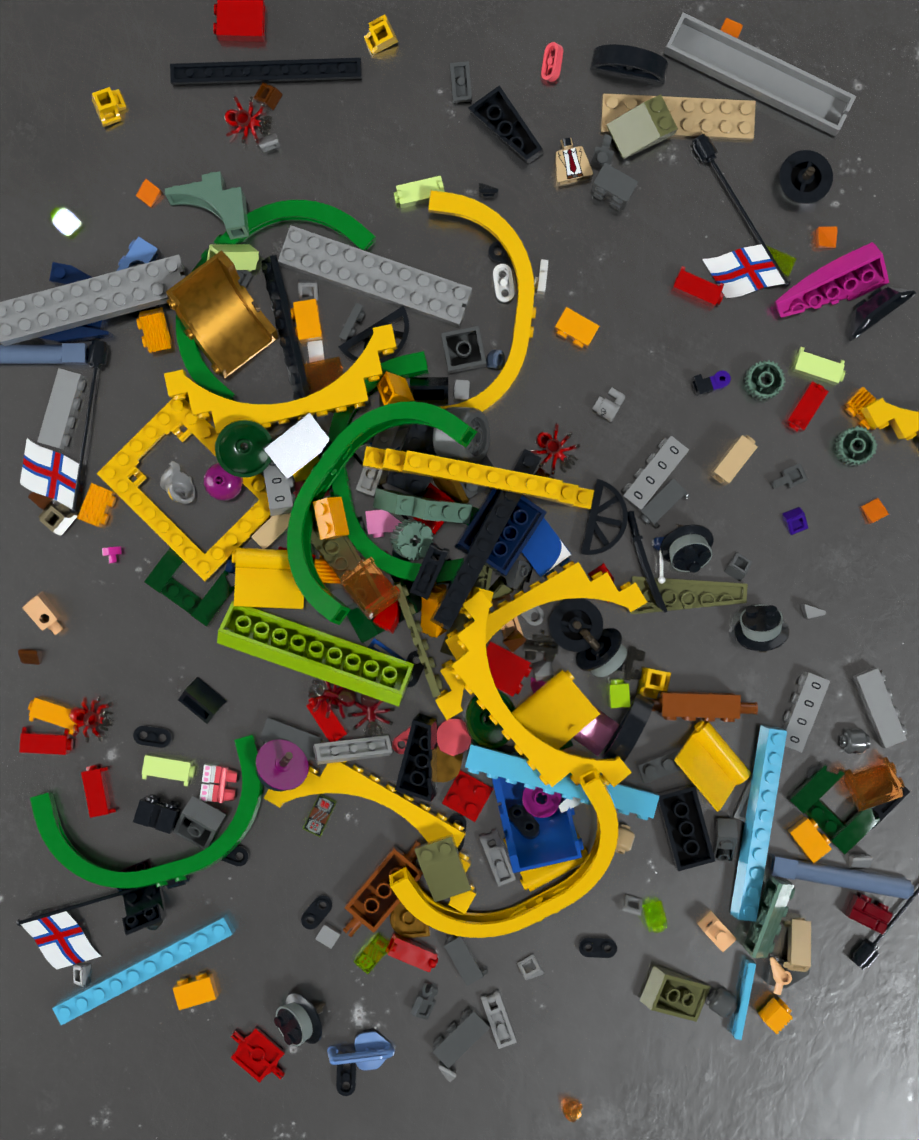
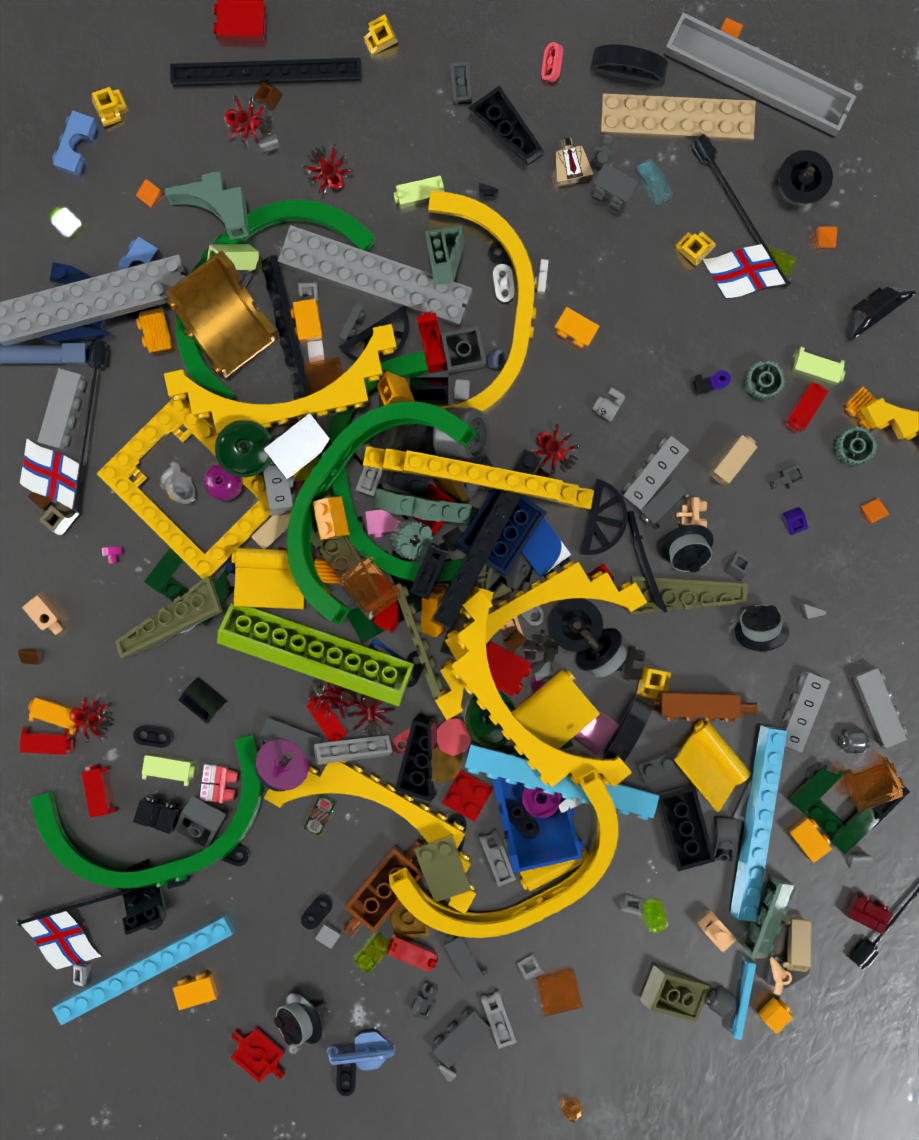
(77, 127): none -> medium blue arch
(96, 505): light orange brick -> none
(183, 613): none -> olive wing
(327, 169): none -> animal
(432, 342): none -> red arch
(445, 252): none -> sand green wedge
(450, 539): none -> dark grey plate
(559, 992): none -> clear orange plate
(598, 945): black plate -> none
(618, 693): lime brick -> none
(625, 839): tan head -> none
(642, 127): slope -> none
(656, 181): none -> clear light blue bracket
(657, 543): hinge -> none
(691, 510): none -> light nougat hips
(695, 247): none -> yellow brick
(698, 288): red brick -> none
(838, 280): dark pink wedge -> none
(841, 877): sand blue brick -> none

